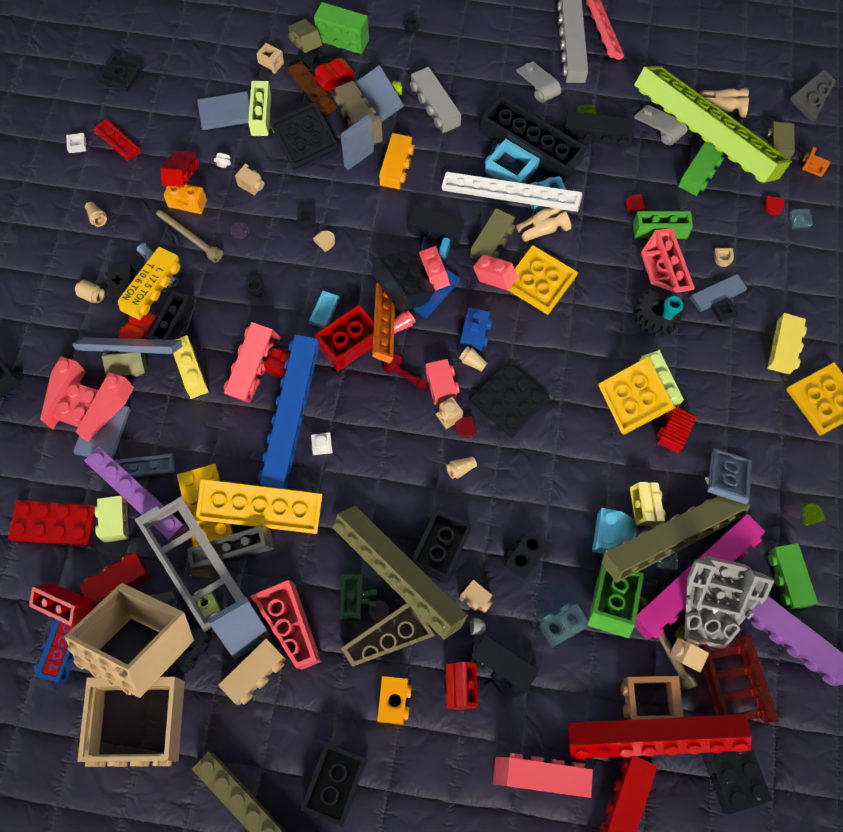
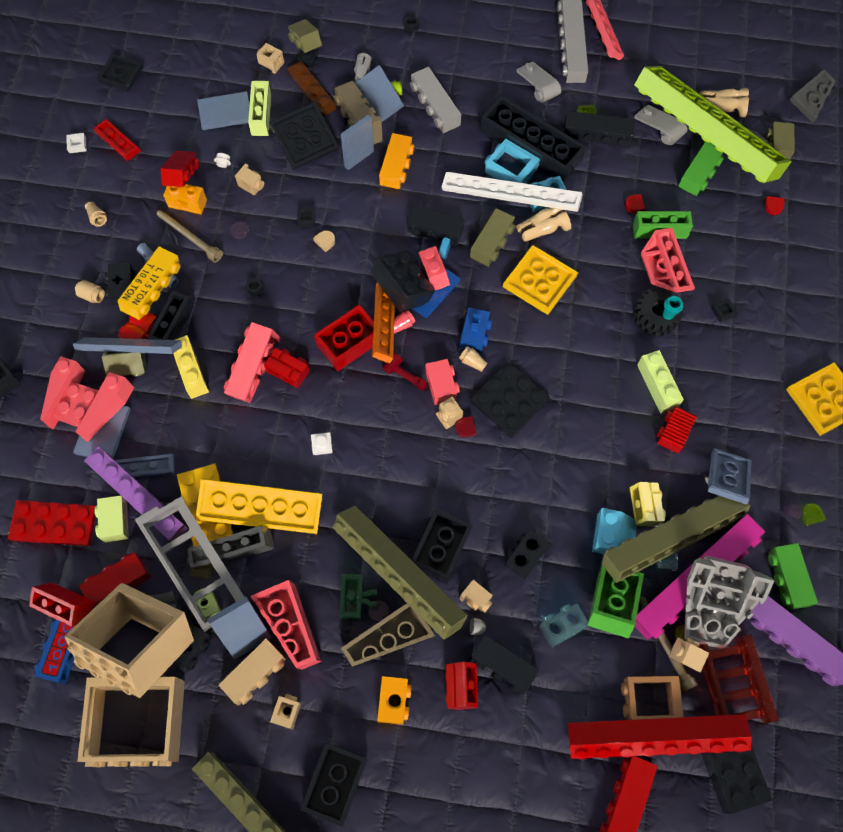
(278, 715): none -> tan brick
(289, 413): blue brick -> none
(324, 309): medium azure tile -> none
(333, 74): red brick -> none
(342, 27): bright green brick -> none
(362, 68): none -> light grey hinge
(459, 467): tan cone -> none
(495, 272): coral brick -> none
(543, 776): coral wedge -> none
(636, 395): yellow plate -> none
(718, 292): sand blue tile -> none
(723, 256): tan tile -> none
(787, 344): light yellow brick -> none
(801, 218): clear light blue plate -> none
(815, 164): orange bracket -> none

